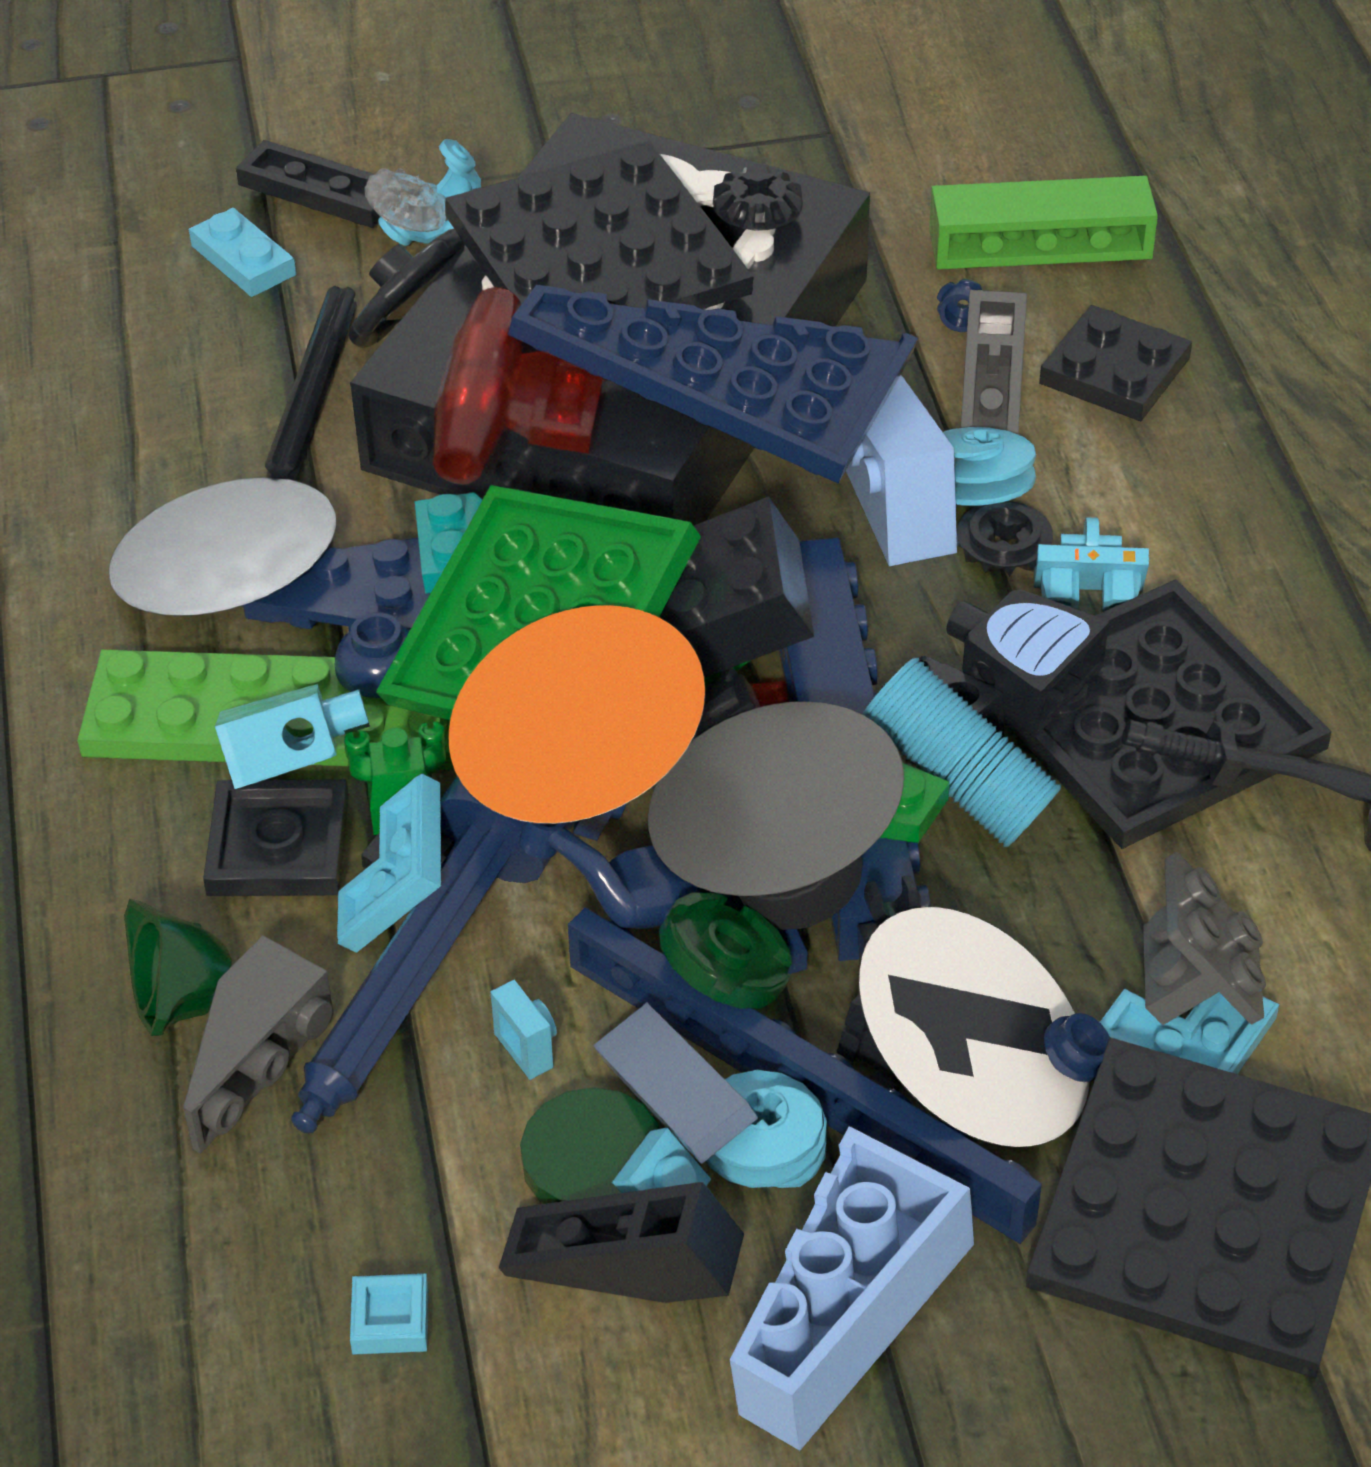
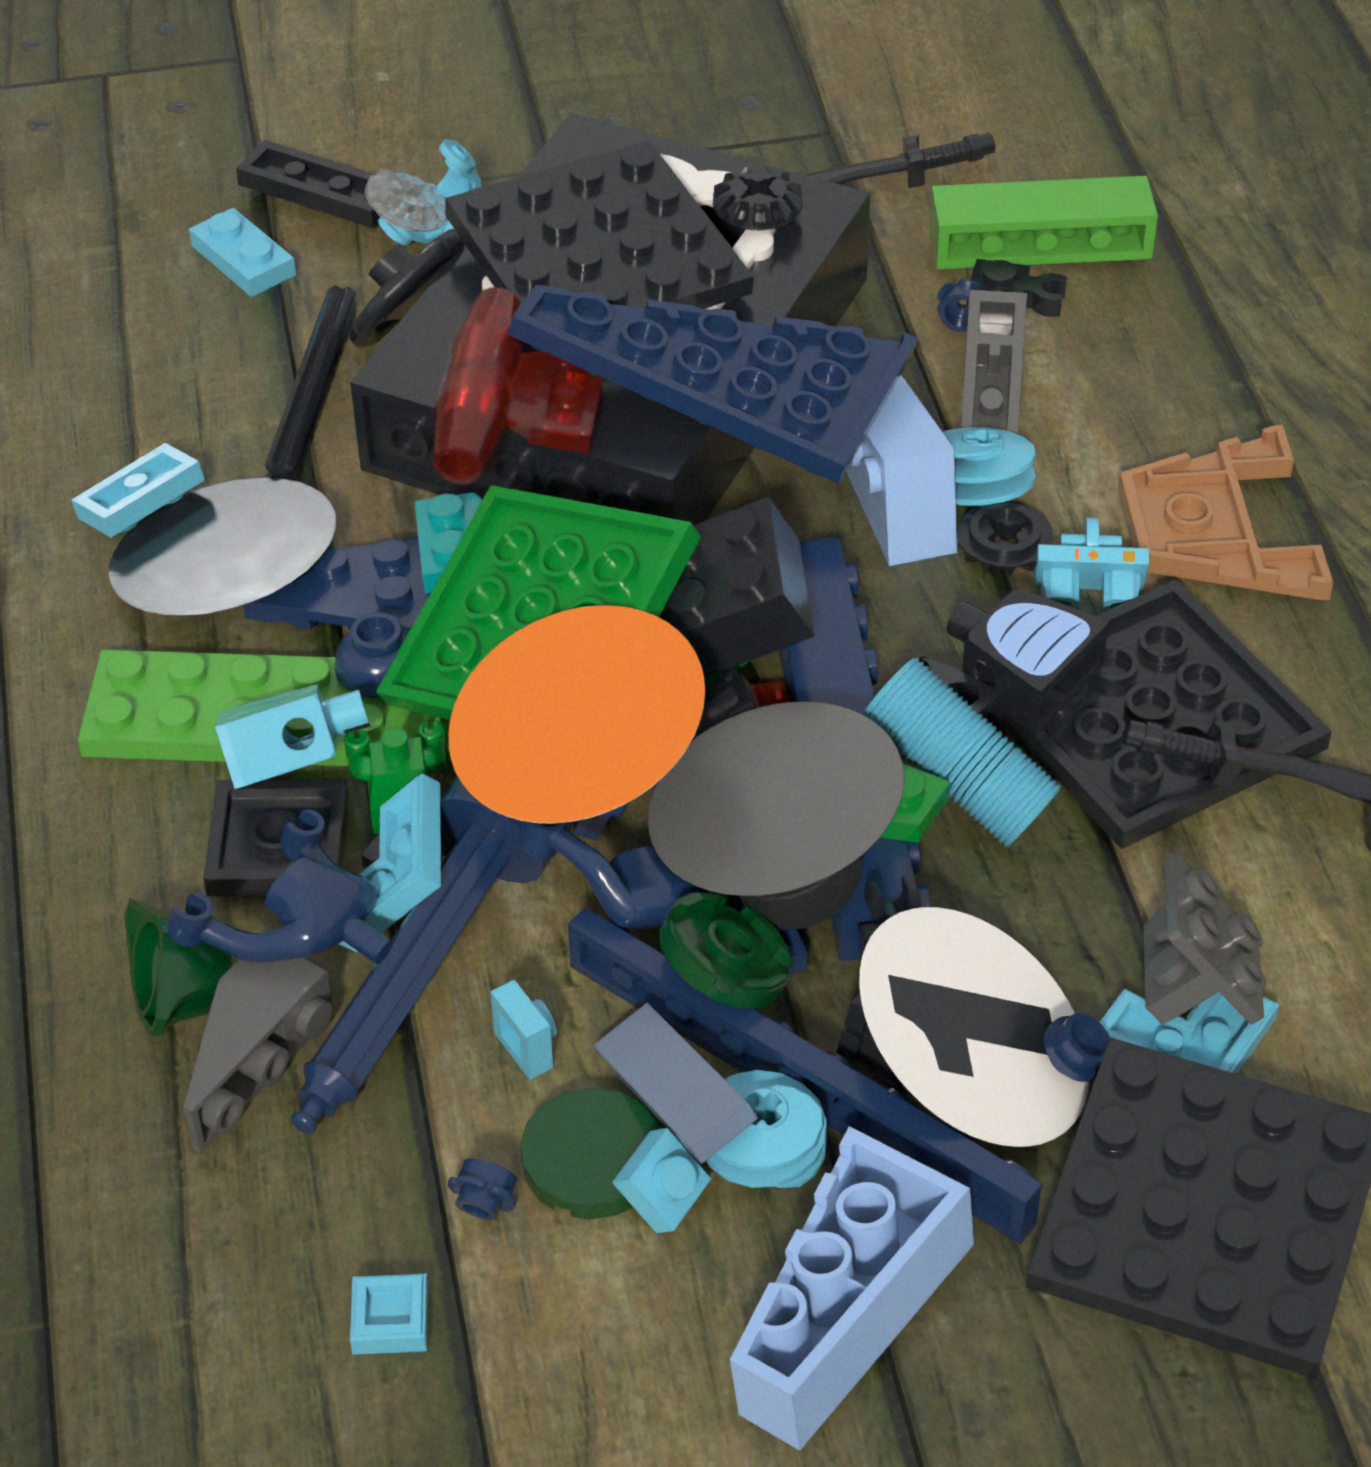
(138, 490): none -> medium azure plate
(310, 898): none -> dark blue piece
(483, 1188): none -> dark blue plate
(629, 1244): black slope -> none
(914, 160): none -> black sword
(1043, 292): none -> black plate
(1115, 362): black plate -> none
(1199, 522): none -> medium nougat wing

